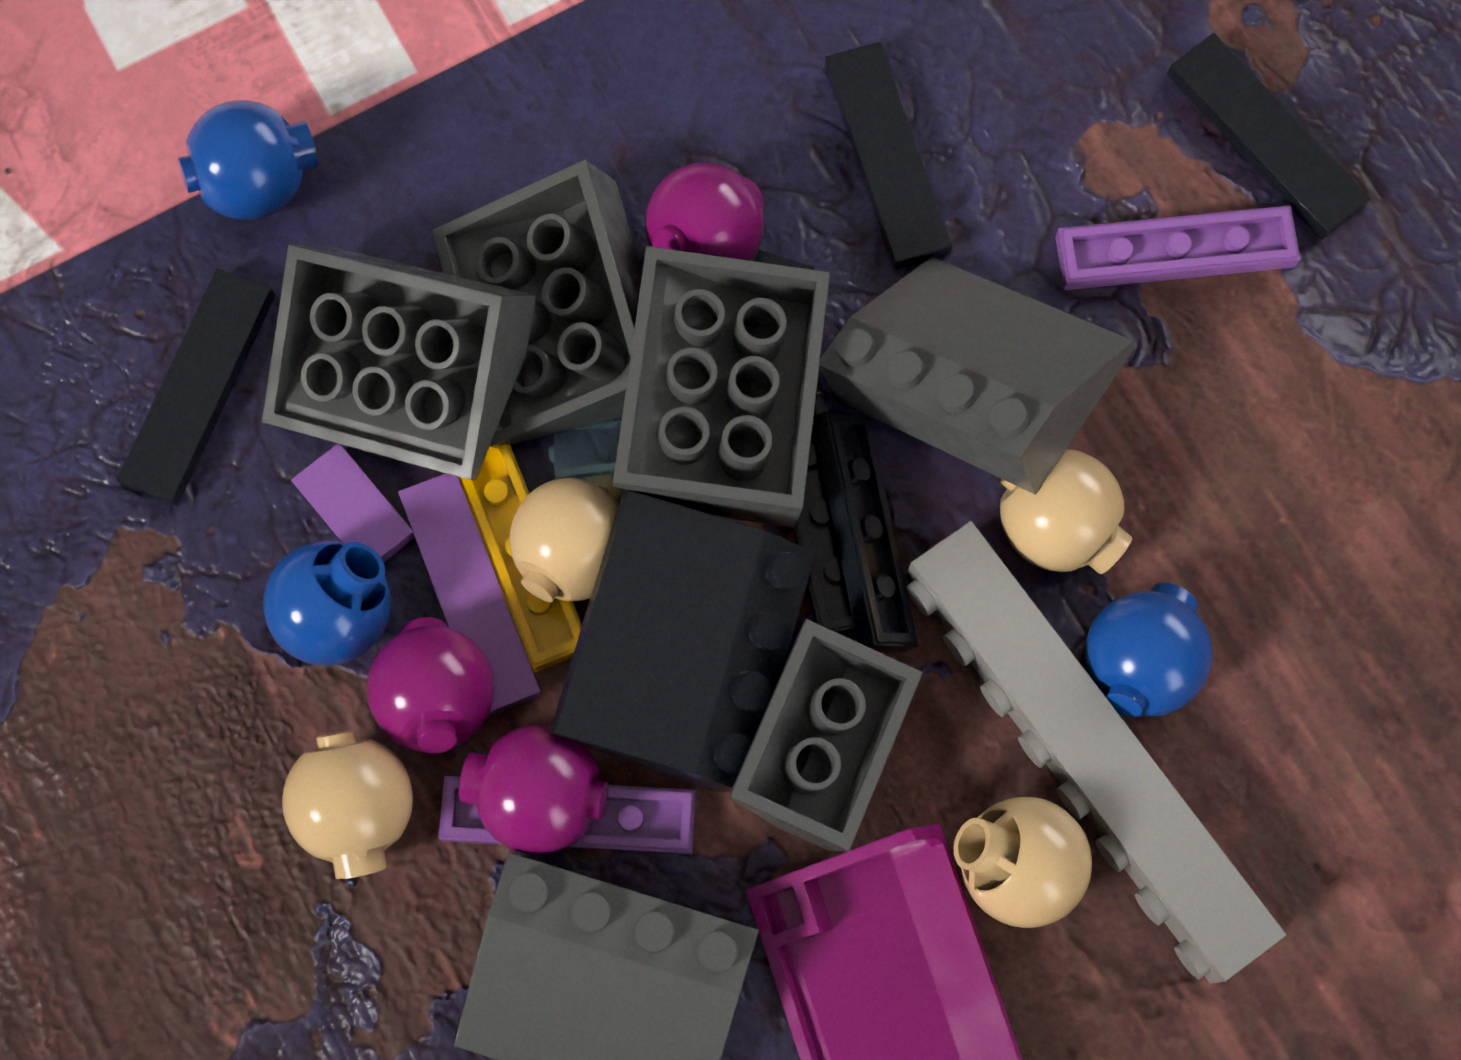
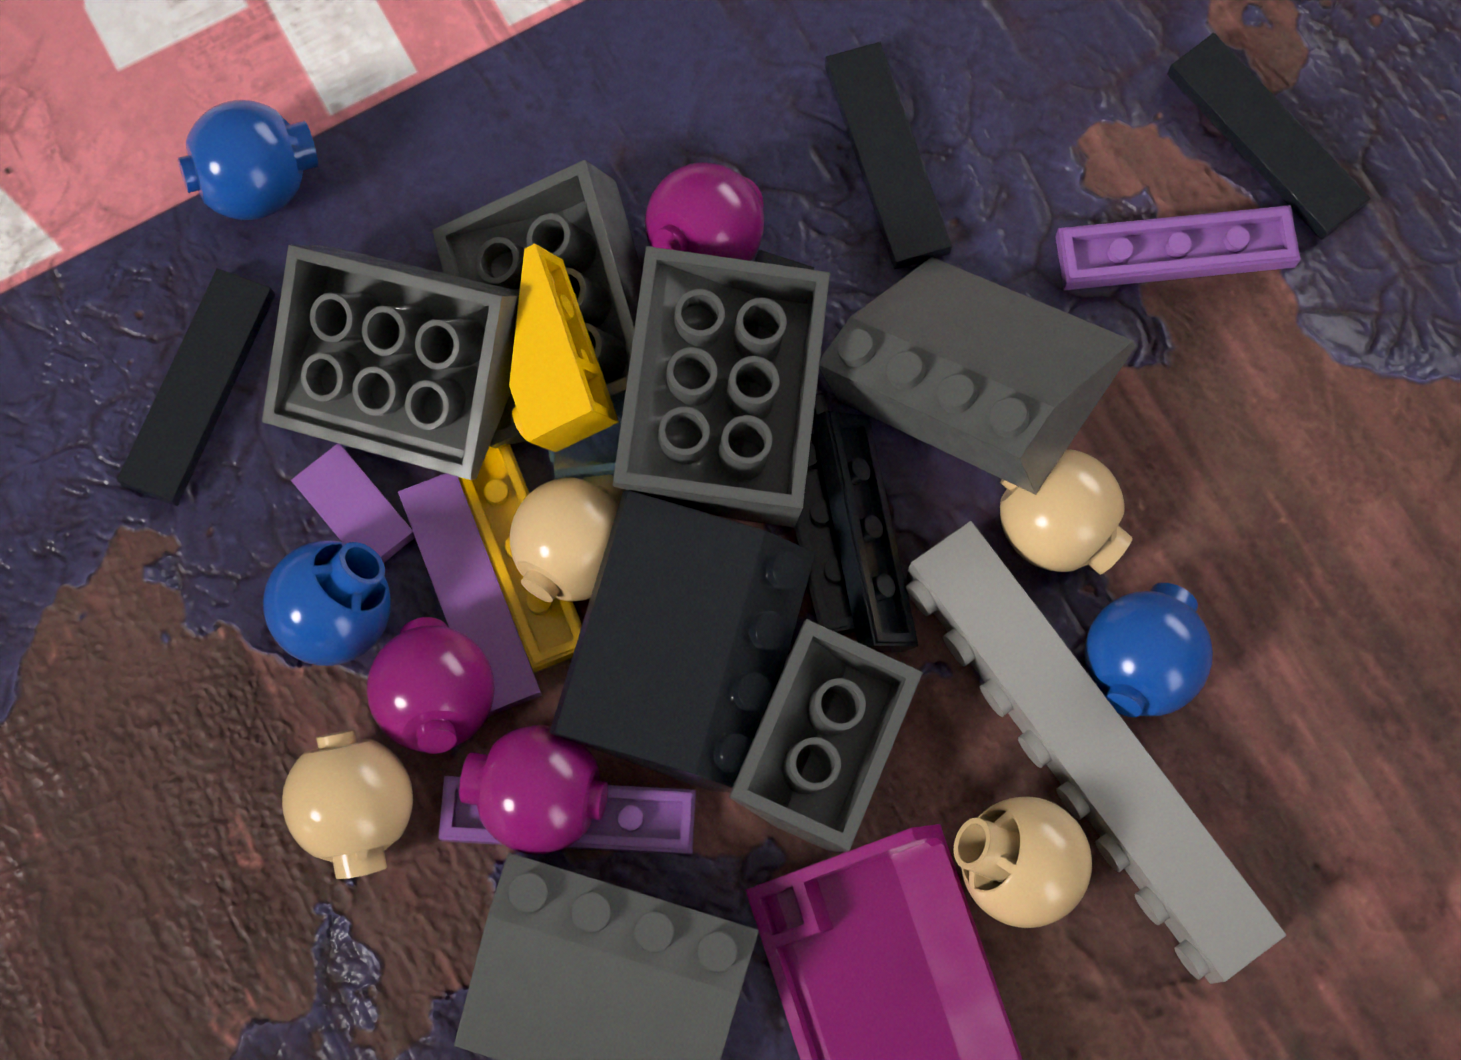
(554, 364): none -> yellow slope

